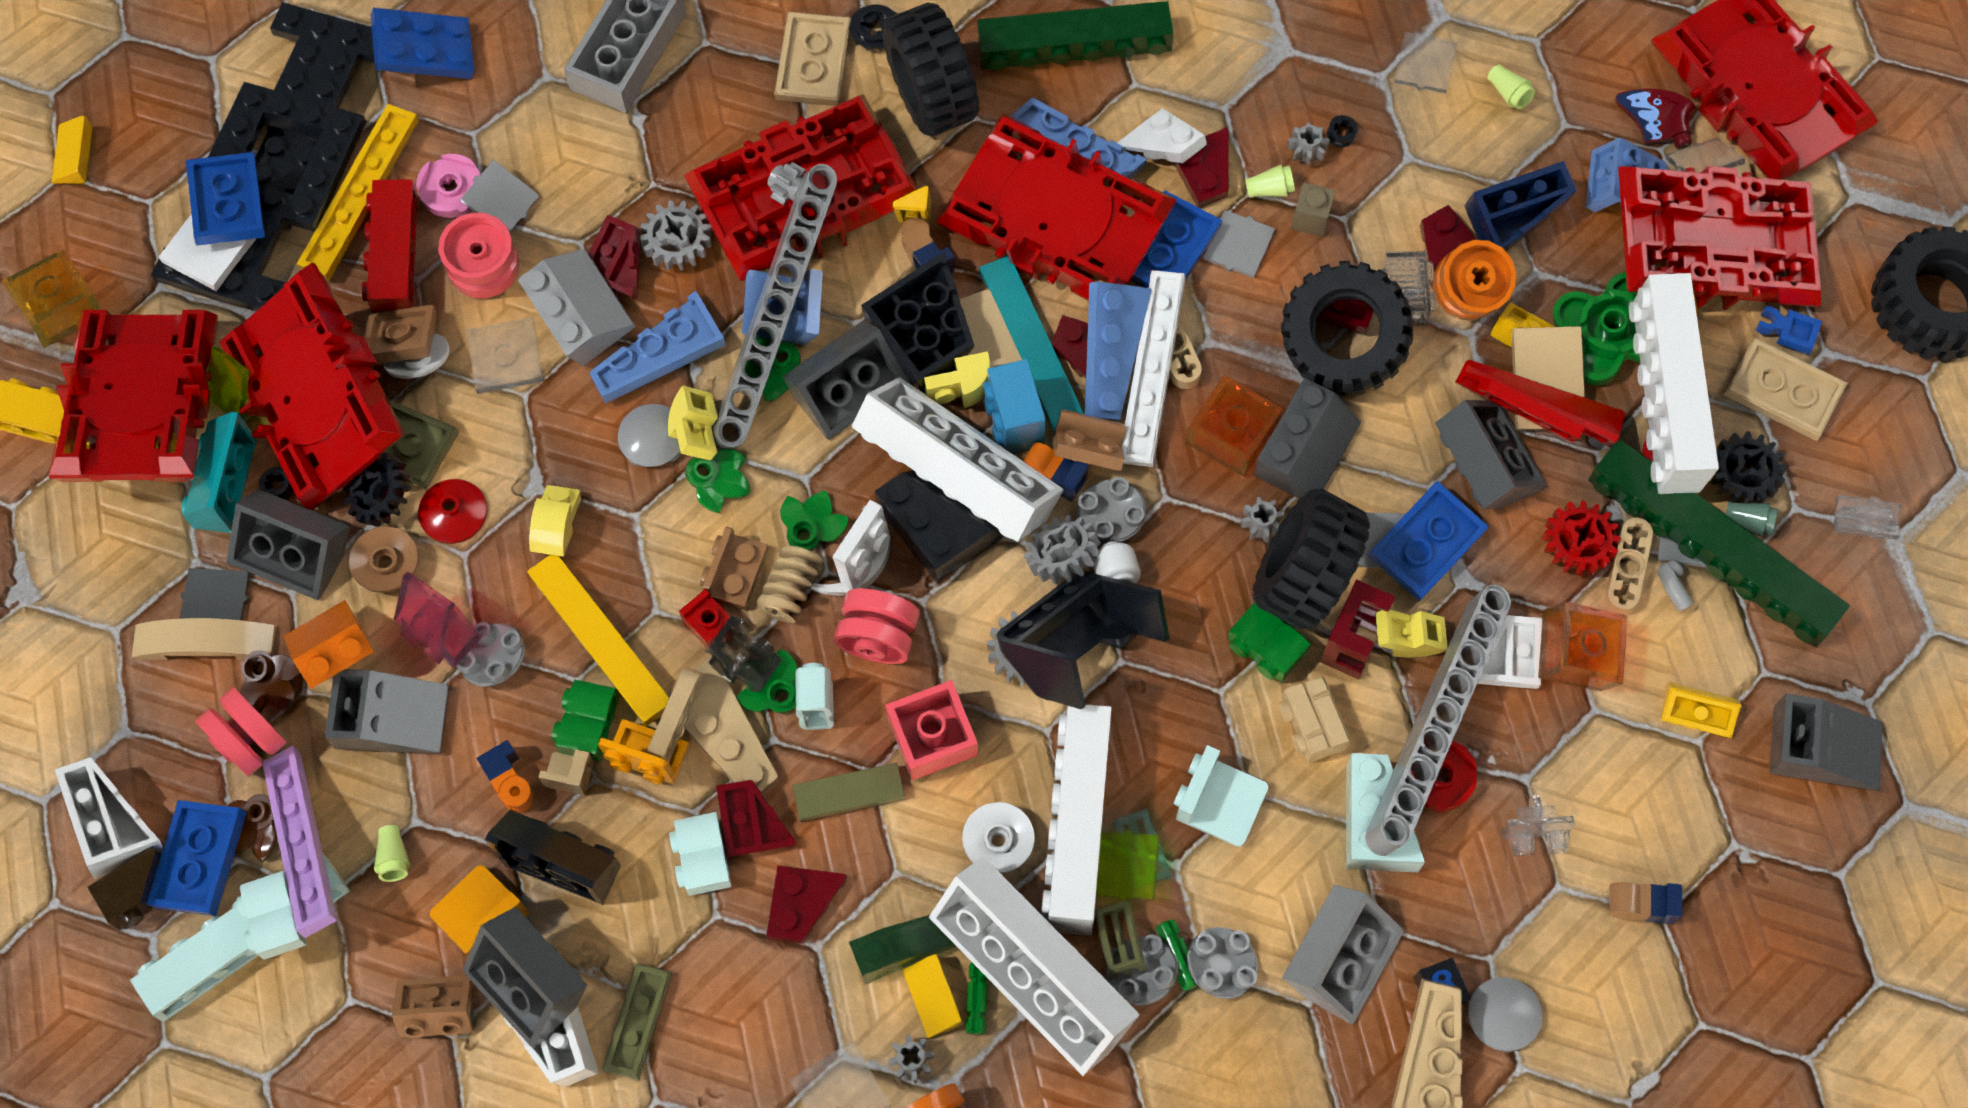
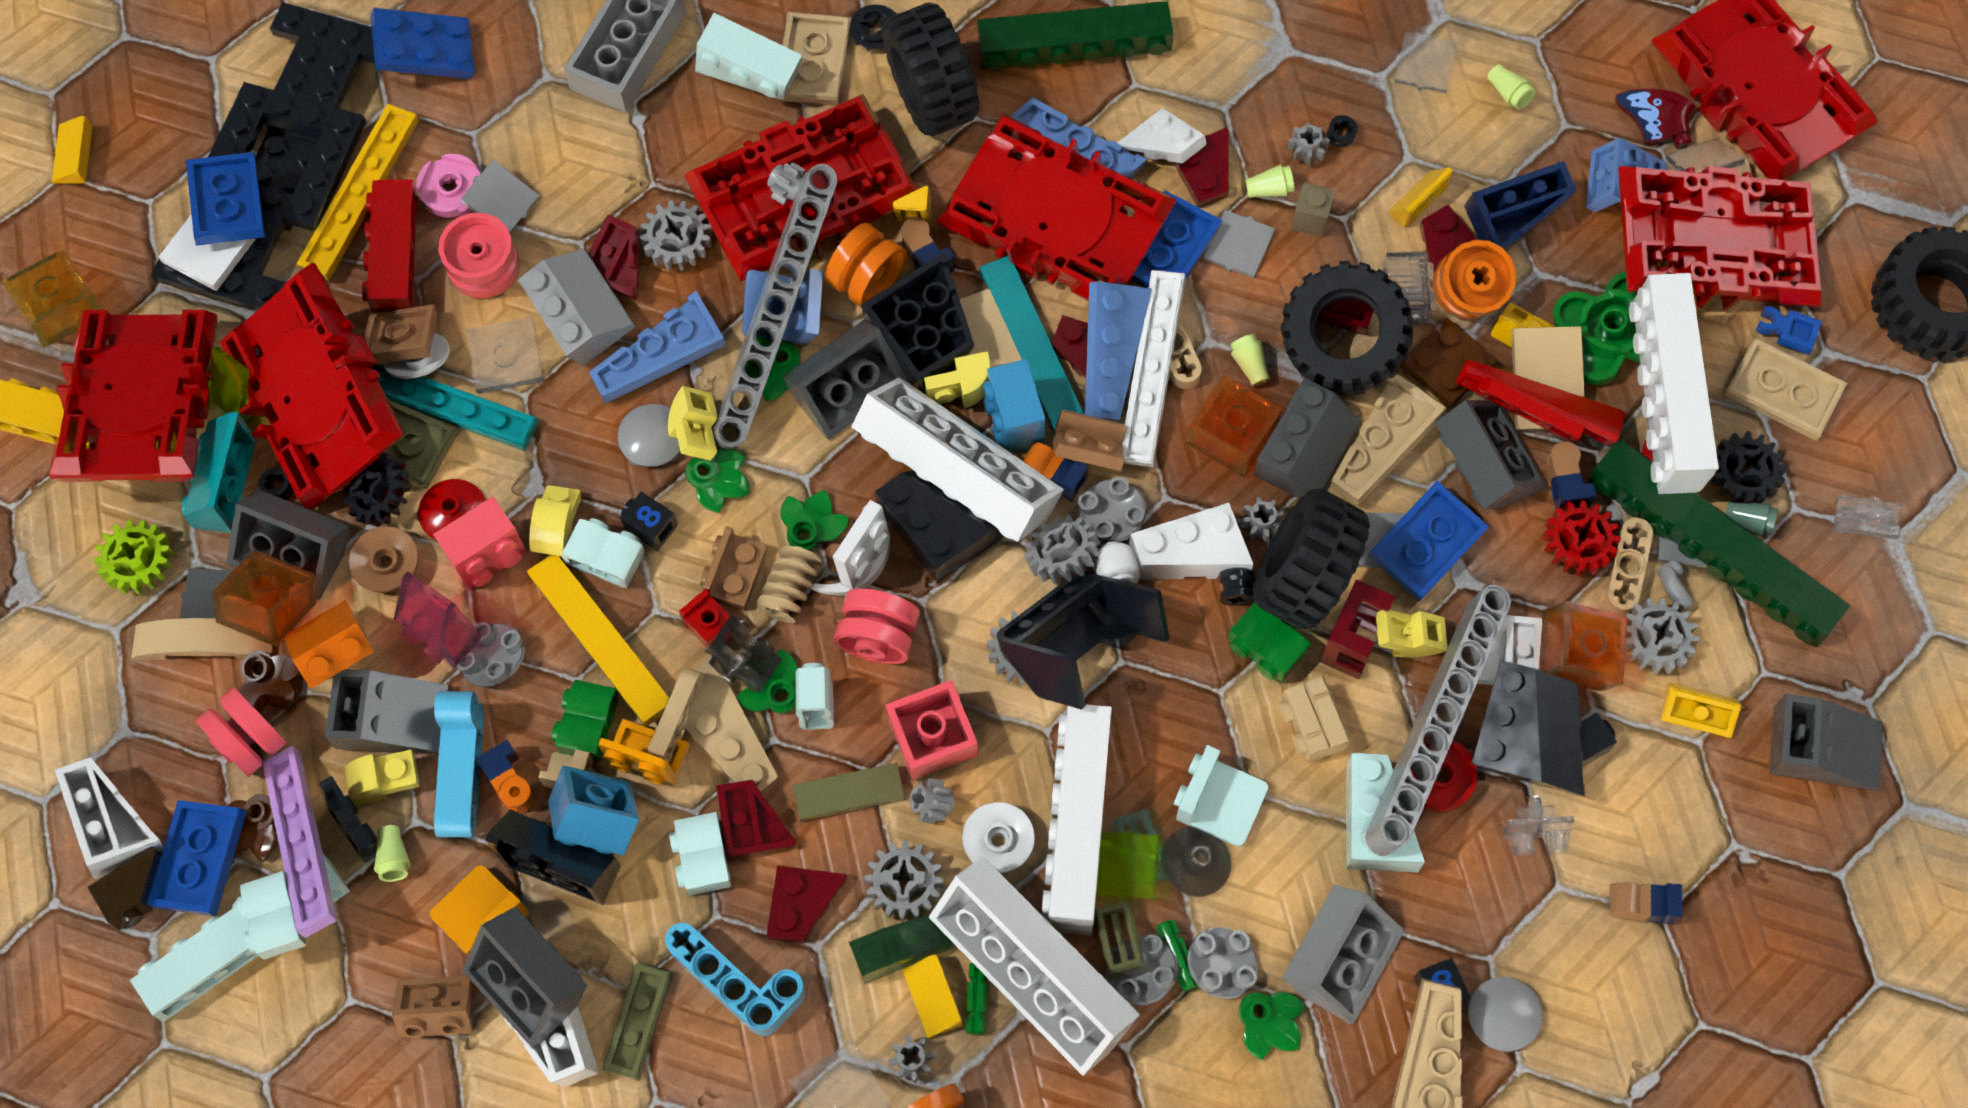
(117, 555): none -> lime gear
(264, 598): none -> clear orange brick
(344, 813): none -> black wing
(374, 777): none -> light yellow brick
(458, 775): none -> medium azure beam
(460, 408): none -> teal tile
(481, 543): none -> coral brick
(593, 810): none -> dark azure brick
(603, 552): none -> light aqua brick
(648, 520): none -> black brick
(728, 975): none -> medium azure beam
(746, 58): none -> light aqua wedge
(865, 264): none -> orange wheel
(918, 881): none -> light grey gear
(932, 800): none -> light grey gear
(1185, 871): none -> clear smoke dish
(1192, 546): none -> white wedge
(1236, 587): none -> black wheel
(1250, 357): none -> yellowish green cone
(1274, 1026): none -> green plate
(1393, 429): none -> tan wing
(1421, 196): none -> yellow slope
(1440, 359): none -> reddish brown plate
(1533, 729): none -> black wedge
(1566, 478): none -> leg
(1596, 738): none -> black brick
(1673, 643): none -> light grey gear

